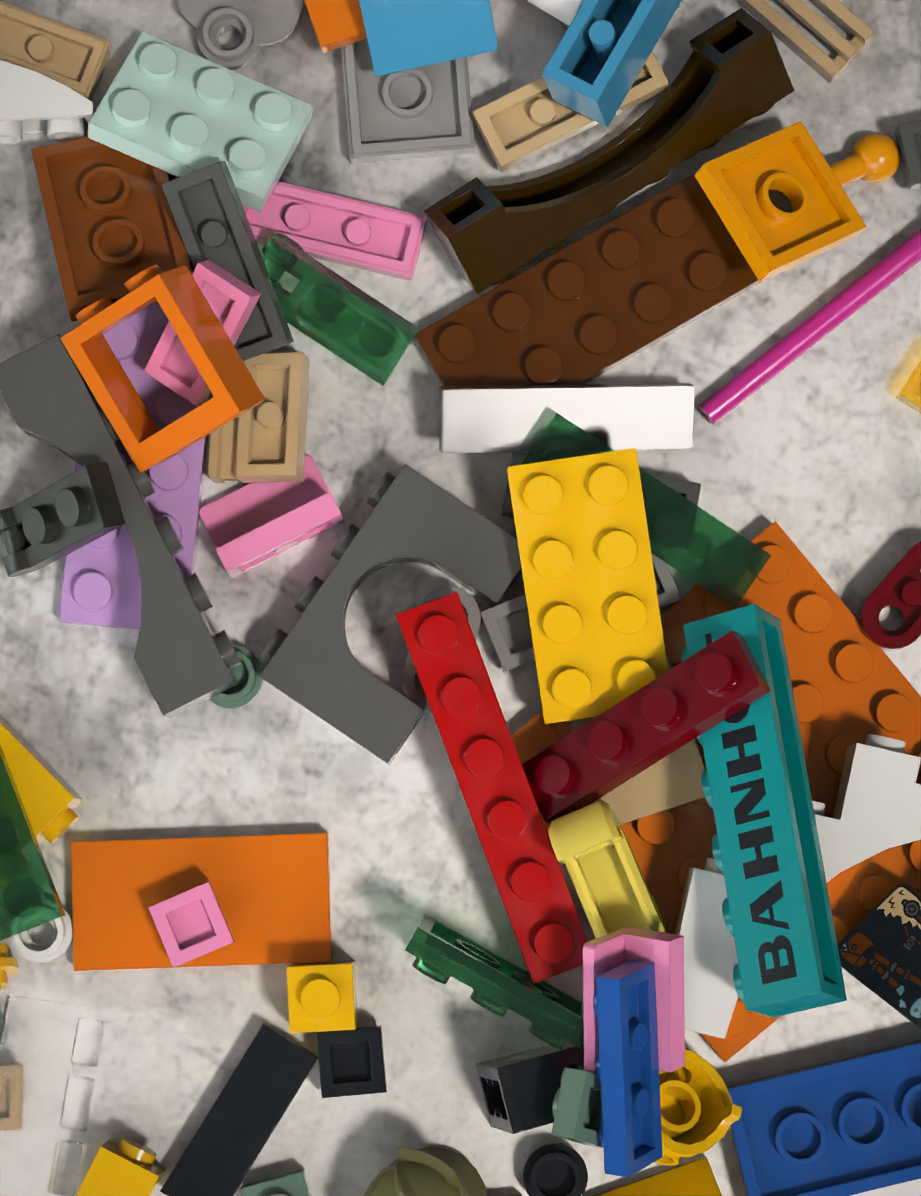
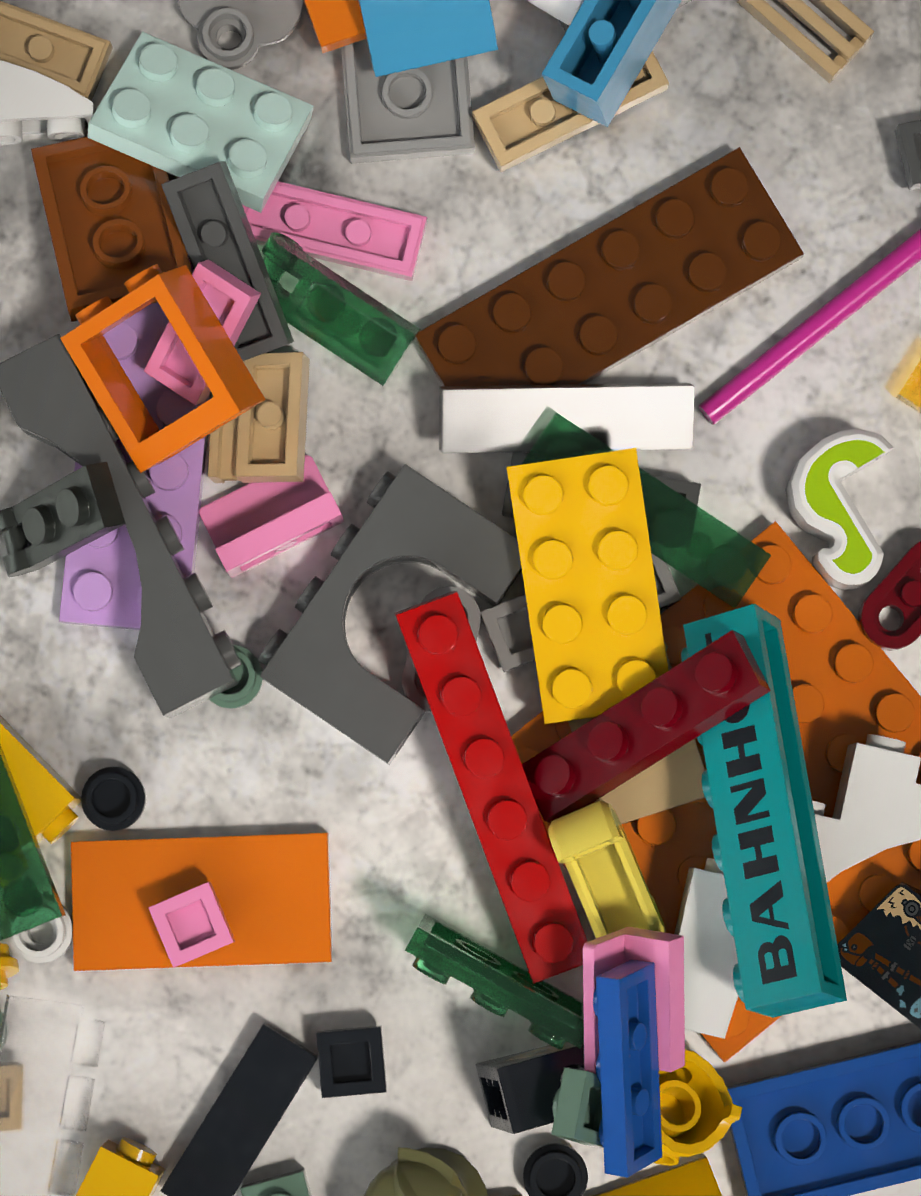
(113, 798): none -> black plate
(322, 996): yellow brick -> none
(723, 84): dark brown arch -> none
(795, 166): light orange plate -> none
(827, 512): none -> white animal

